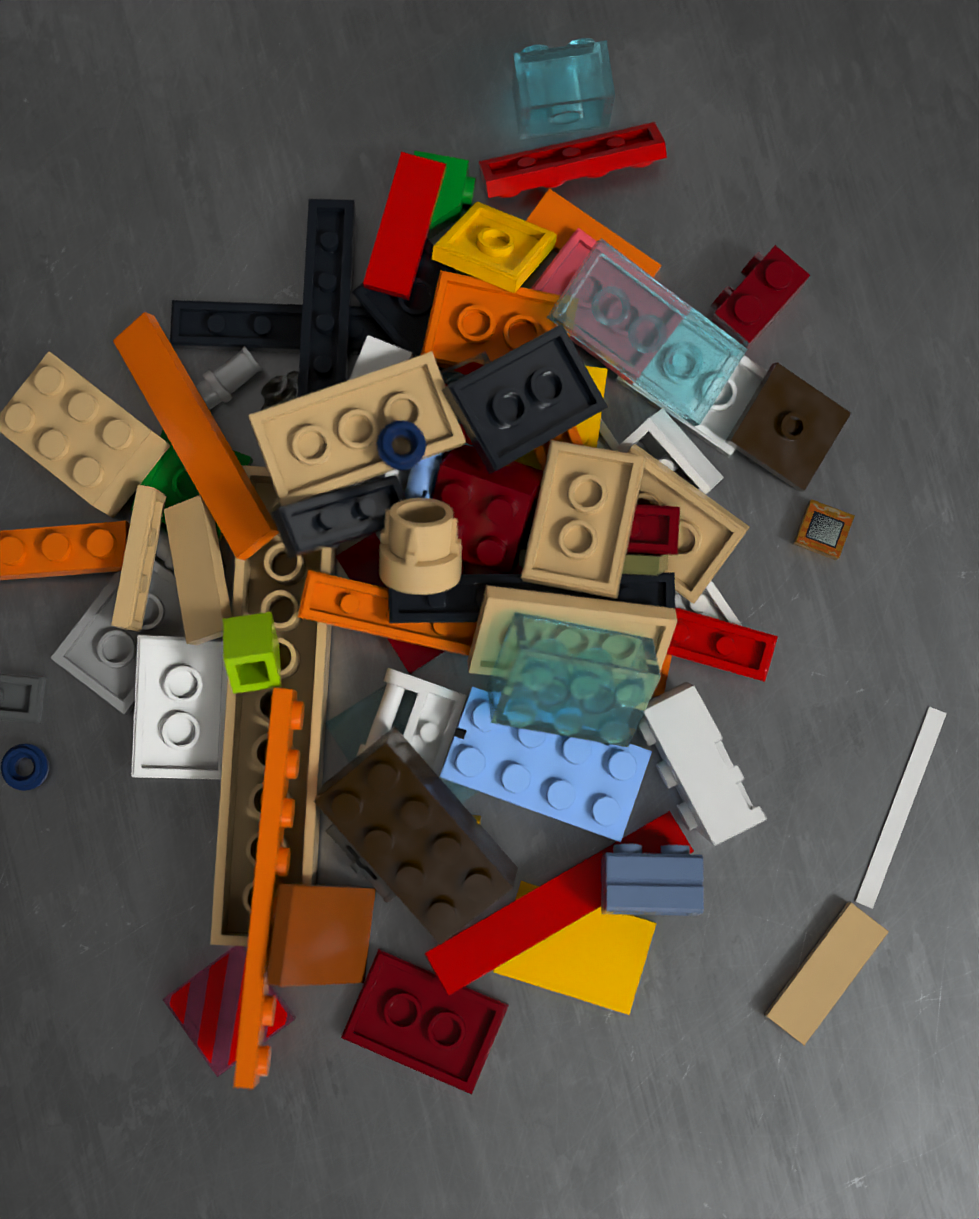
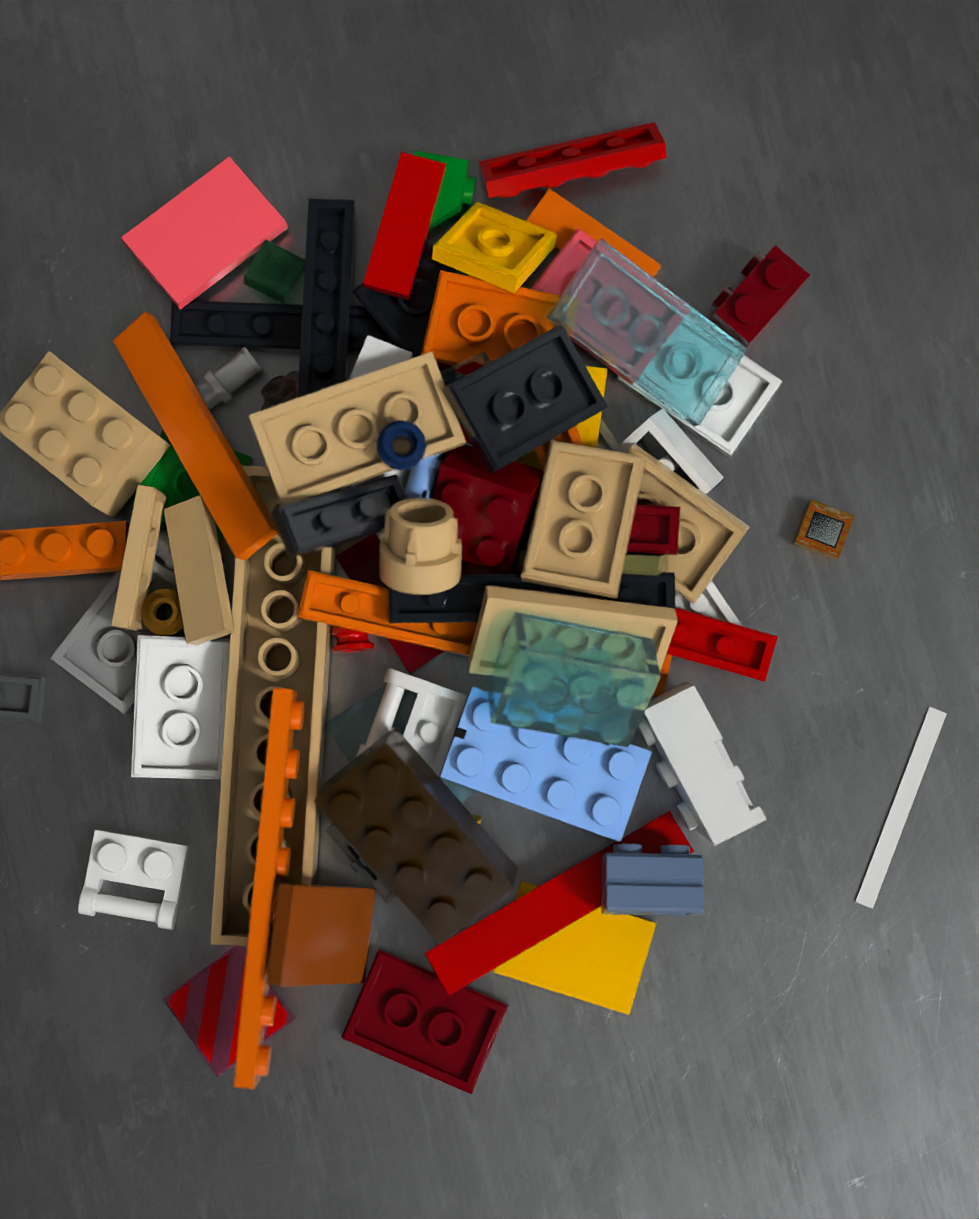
(10, 767): dark blue plate -> none
(138, 863): none -> white plate
(149, 613): none -> pearl gold plate
(204, 232): none -> coral tile
(251, 652): lime brick -> none
(274, 272): none -> clear green plate
(350, 641): none -> red bush
(562, 88): clear light blue brick -> none
(788, 427): dark brown plate -> none
(826, 973): tan tile -> none

